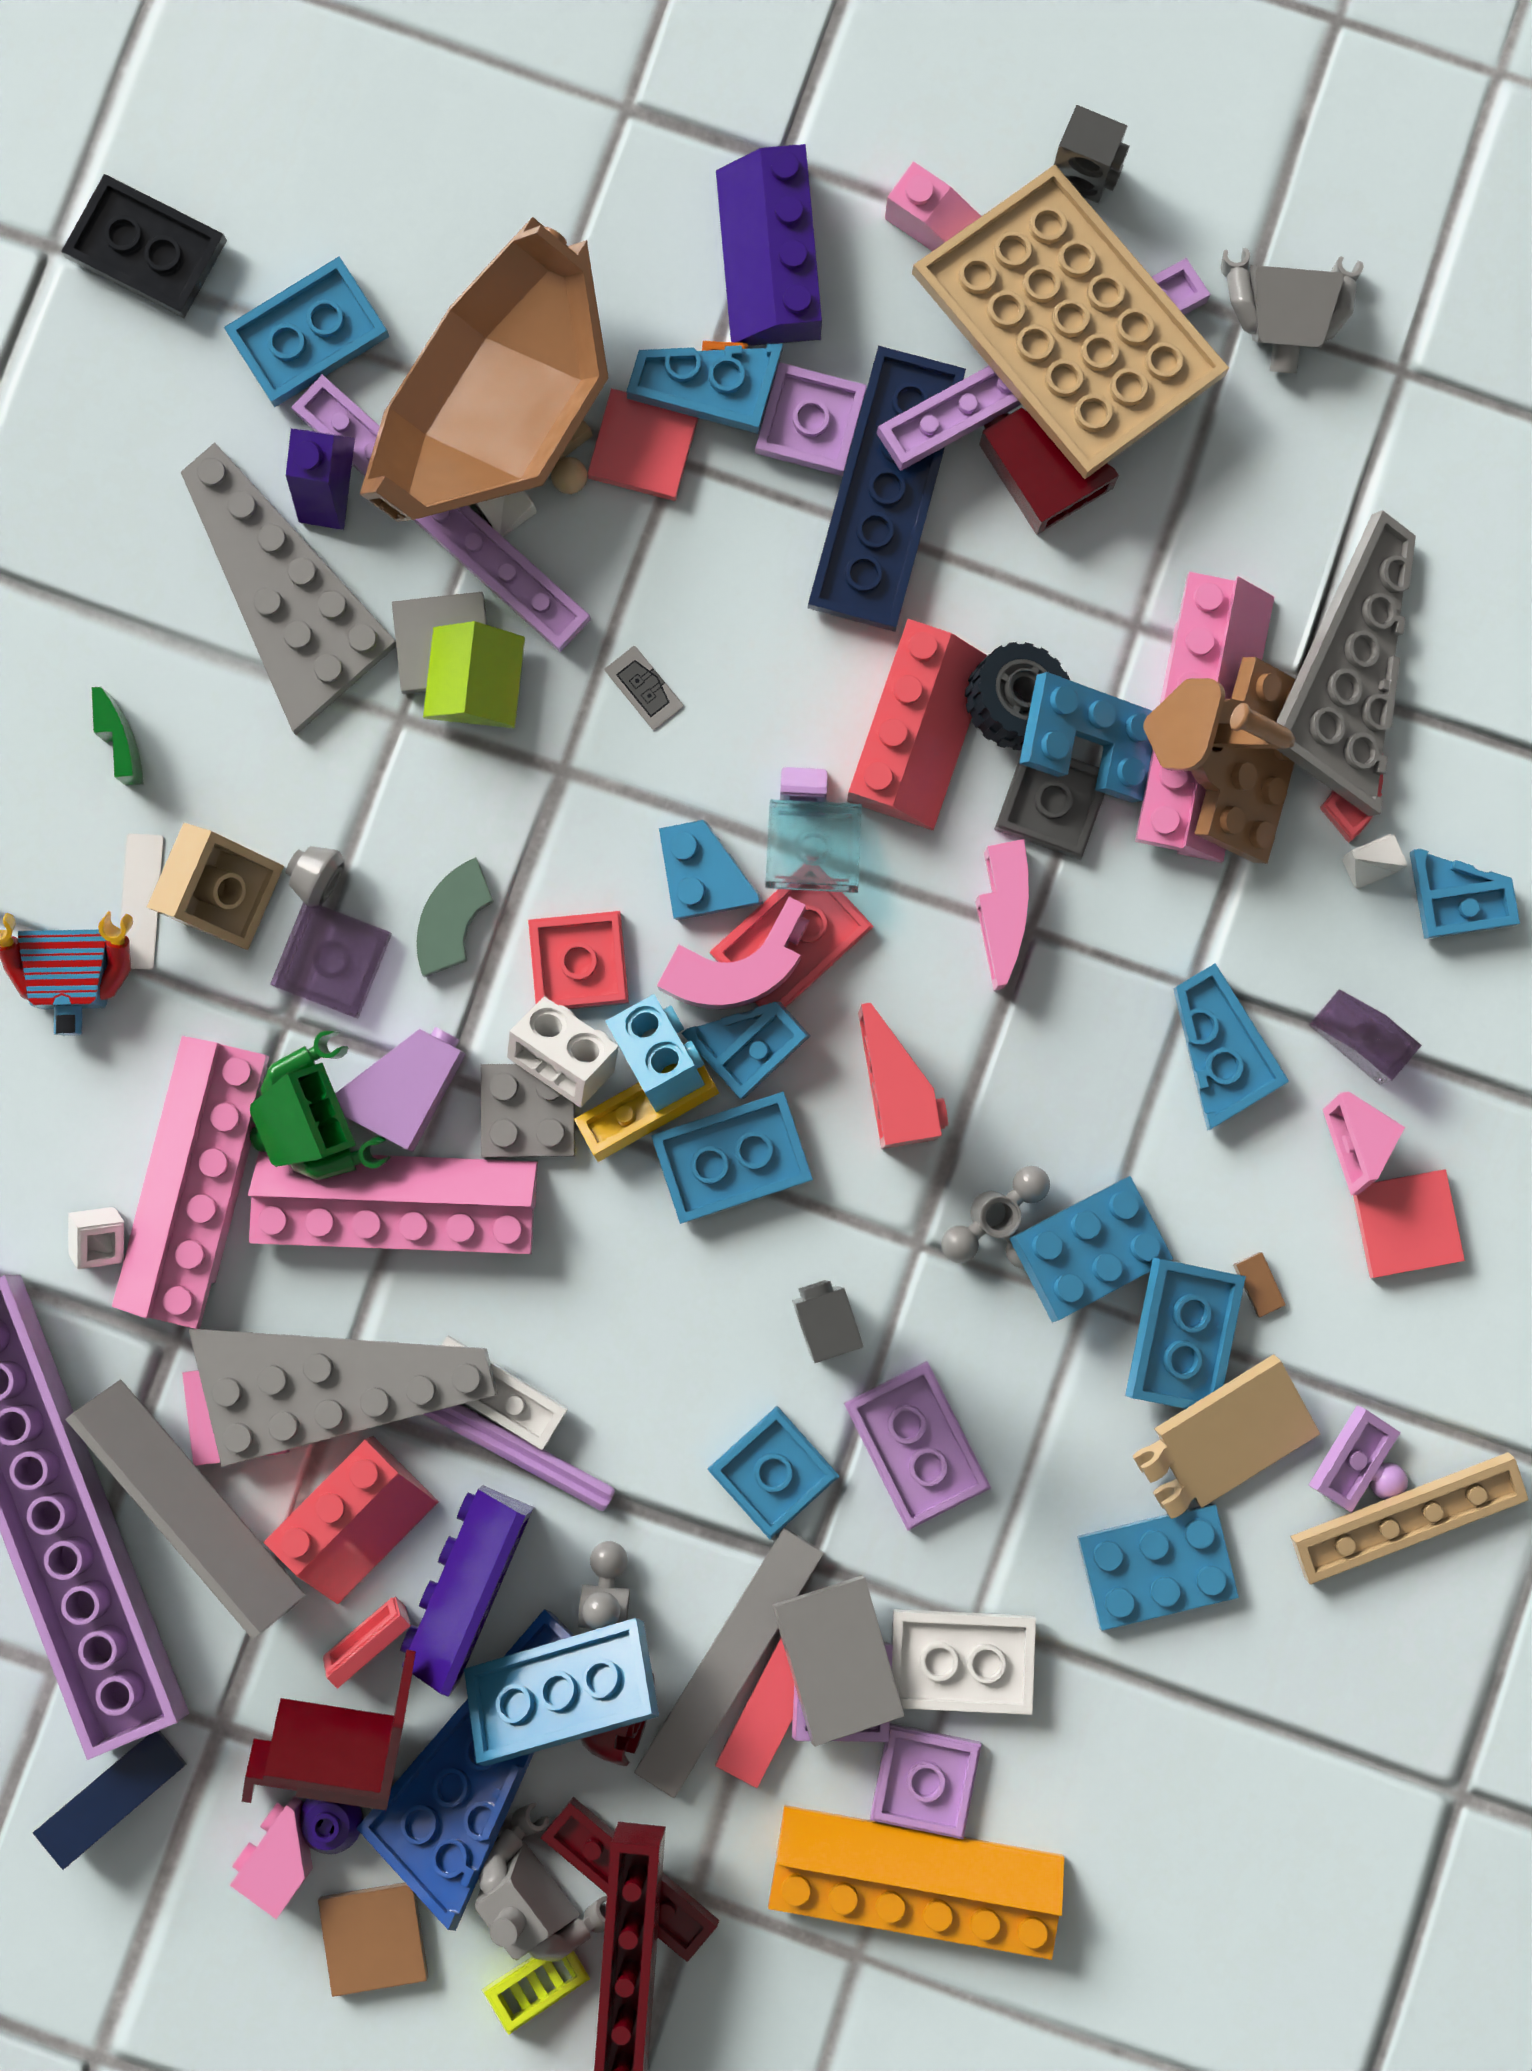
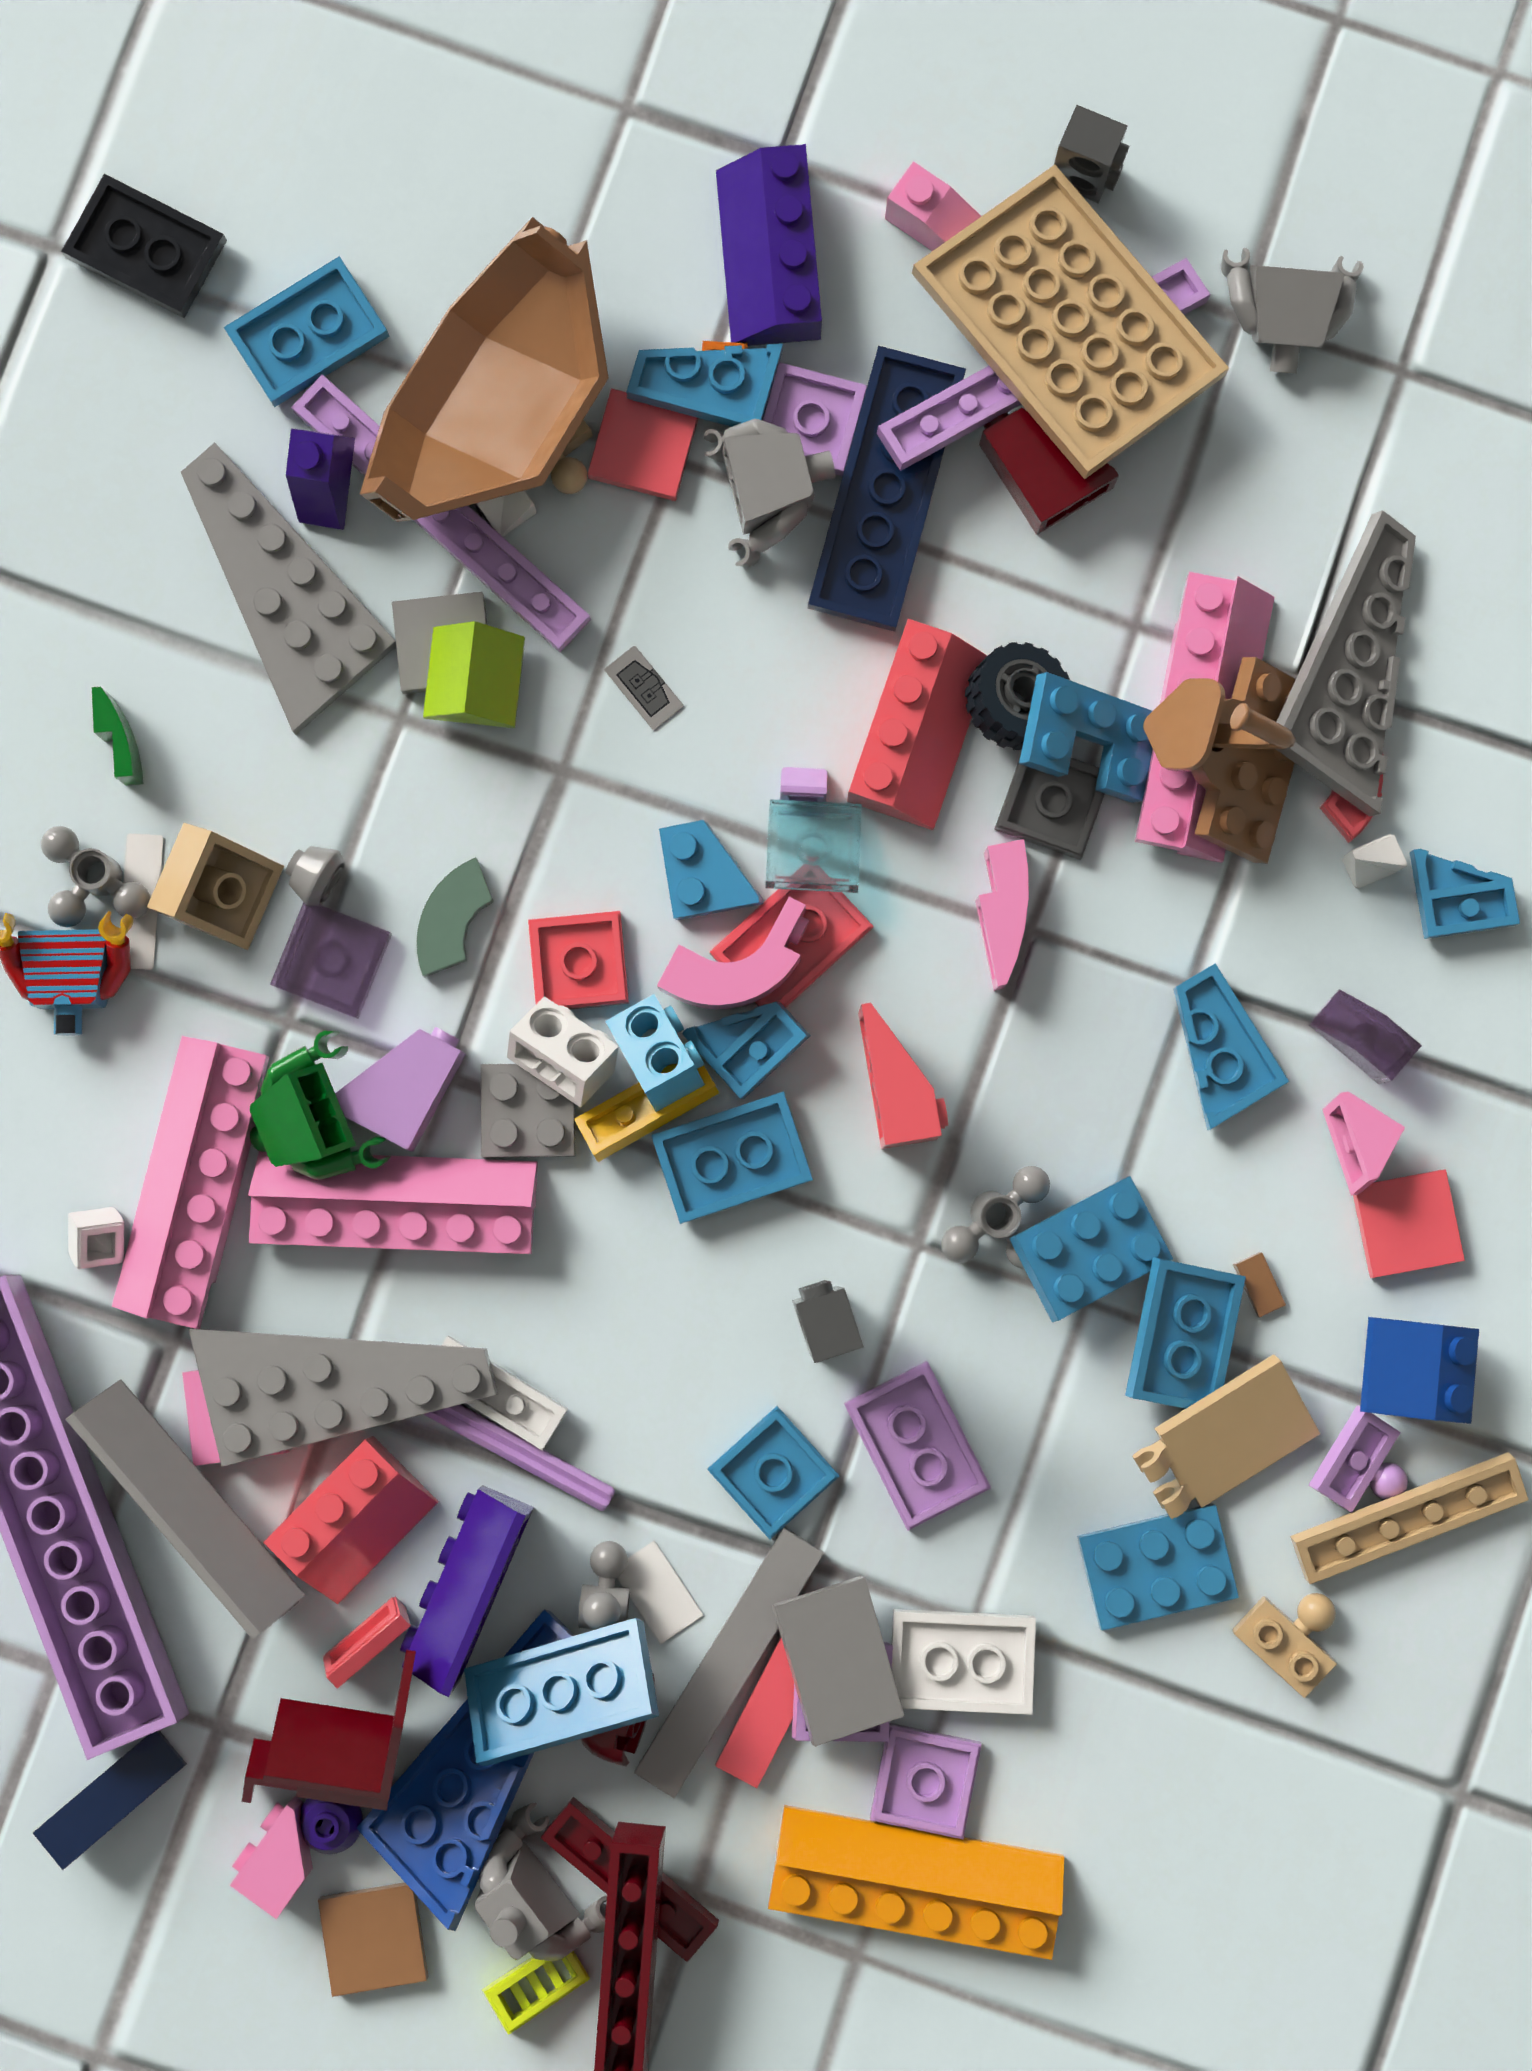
(68, 907): none -> light grey piece
(658, 1593): none -> white sticker
(768, 481): none -> light grey torso
(1286, 1643): none -> tan plate
(1419, 1370): none -> blue slope

